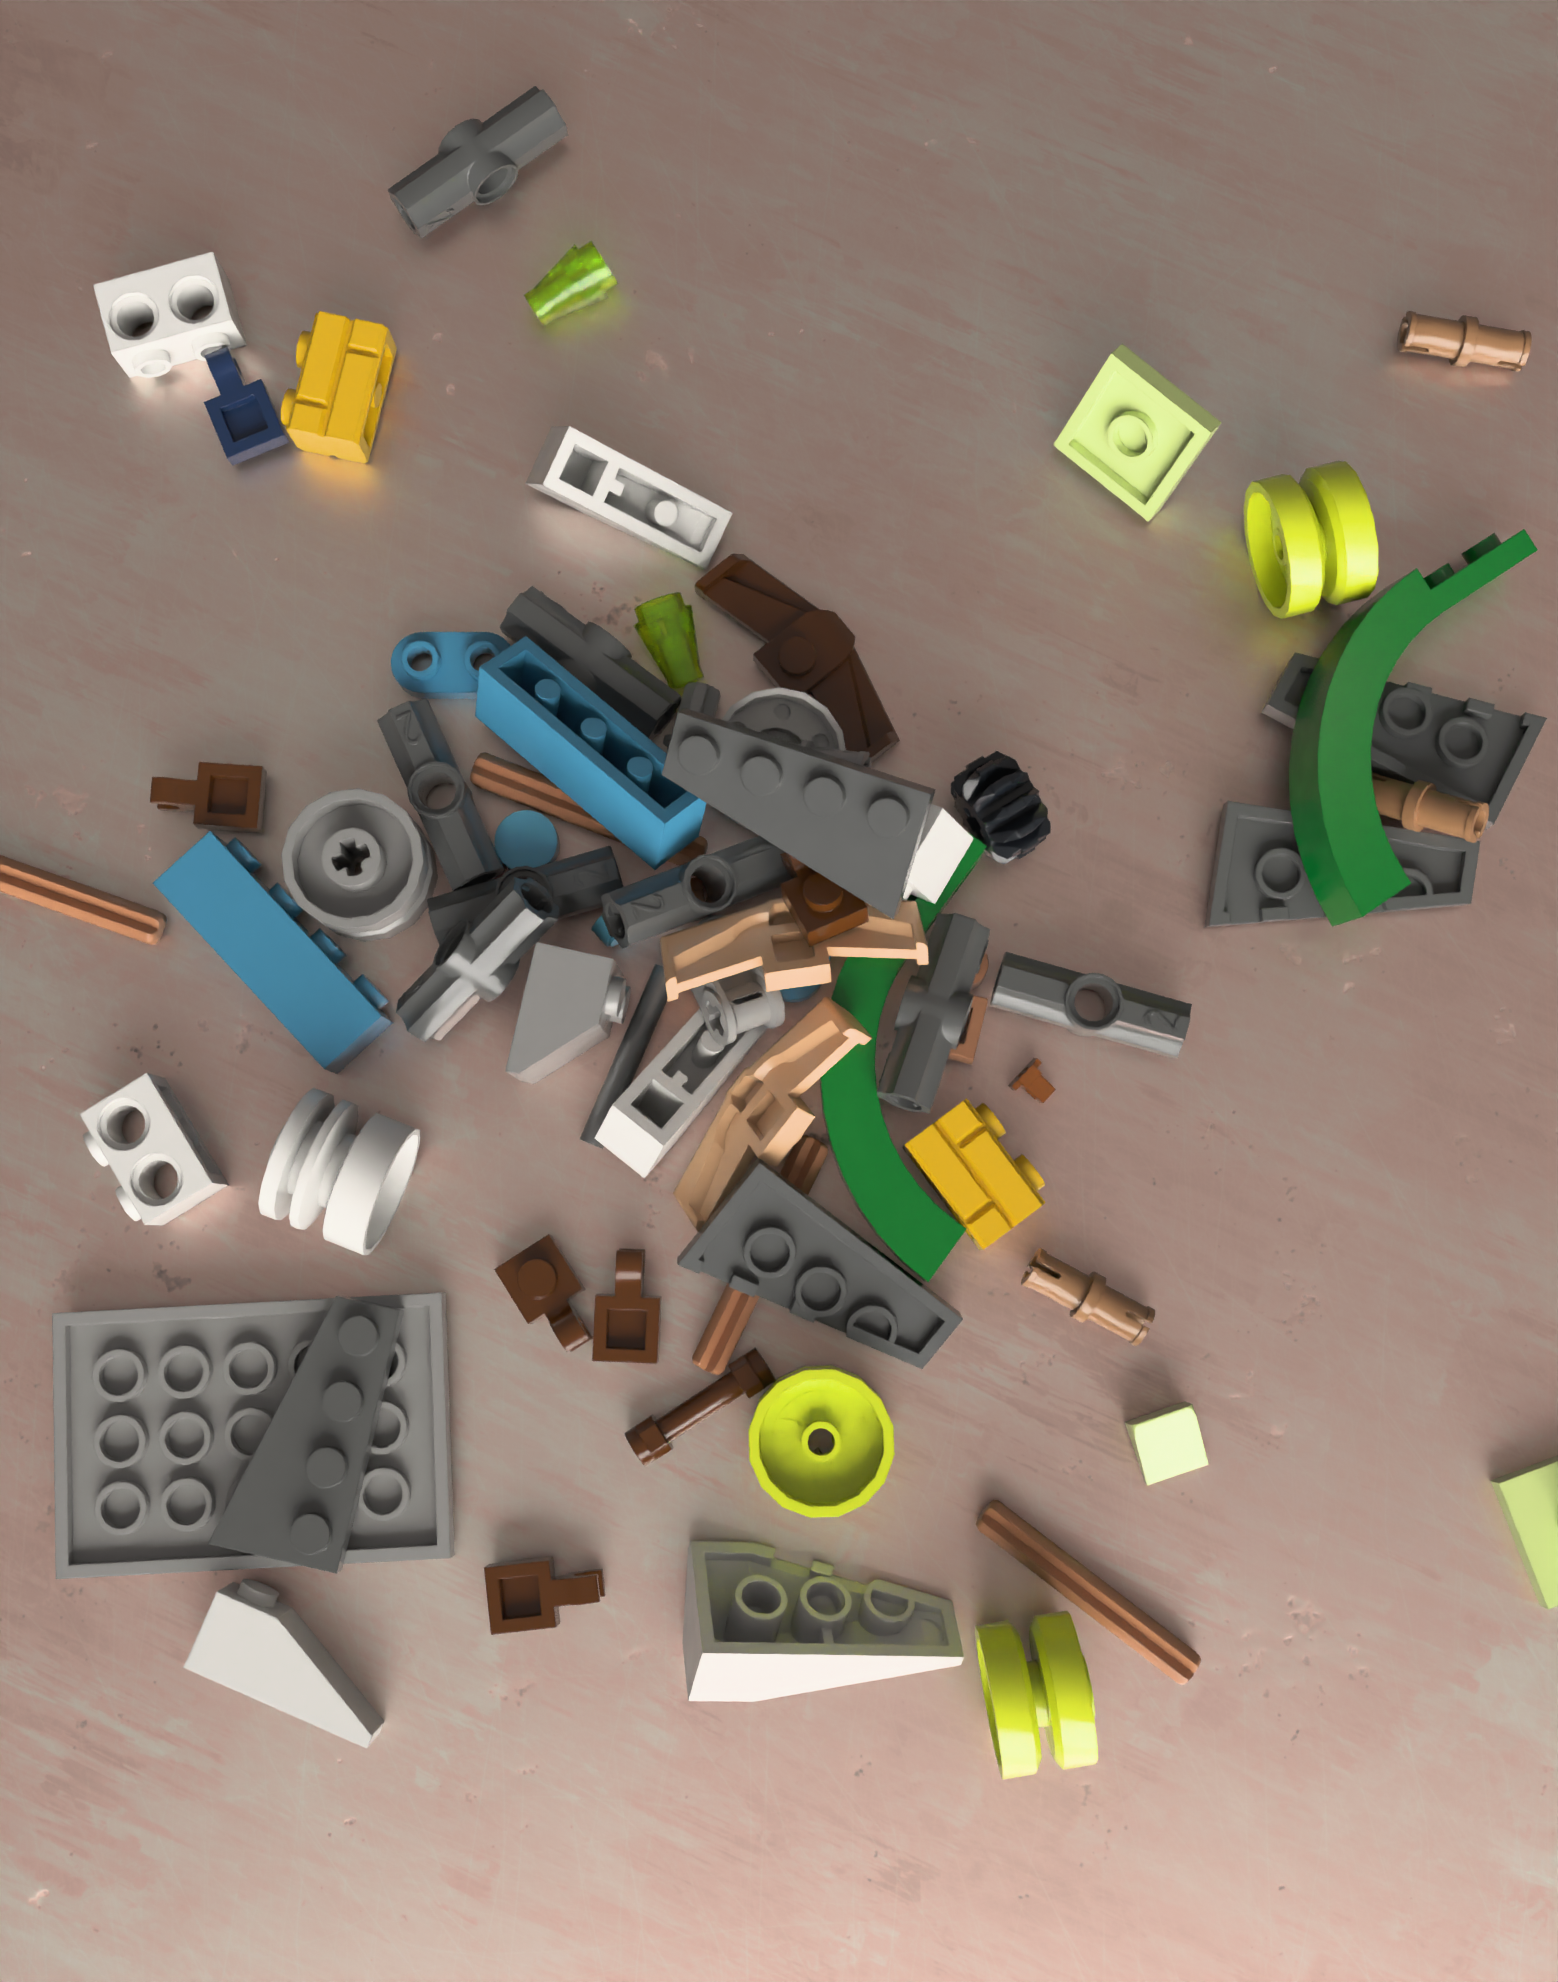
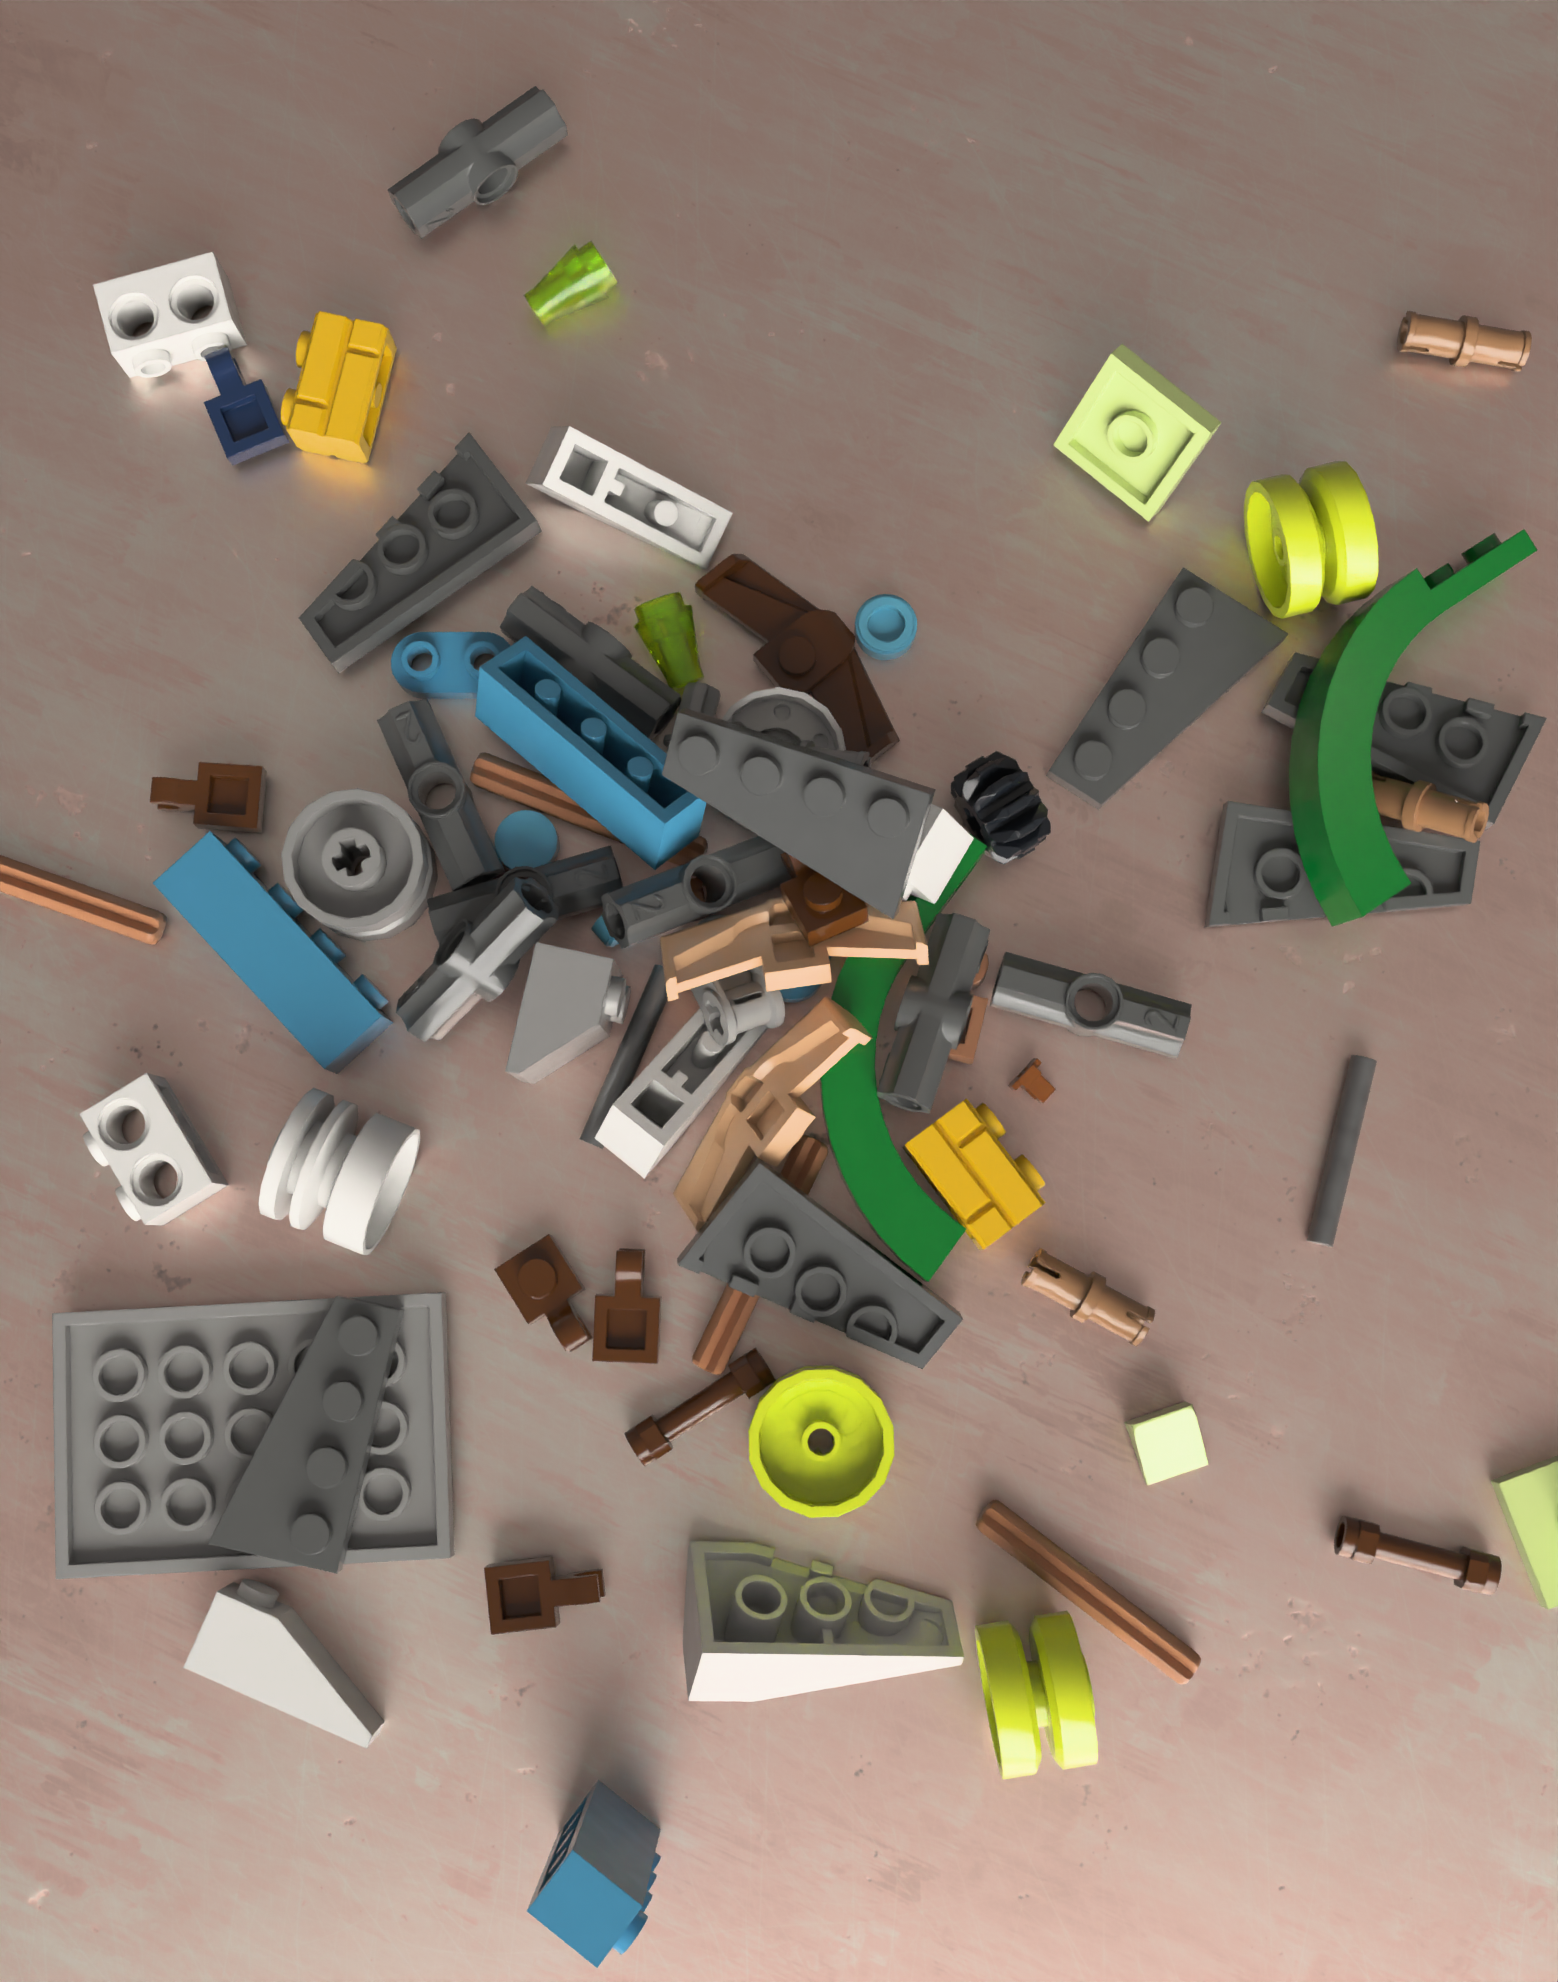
(438, 545): none -> dark grey wing
(598, 1876): none -> dark azure brick
(885, 627): none -> medium azure tile
(1171, 674): none -> dark grey wing
(1342, 1150): none -> flat silver bar
(1468, 1567): none -> reddish brown bar

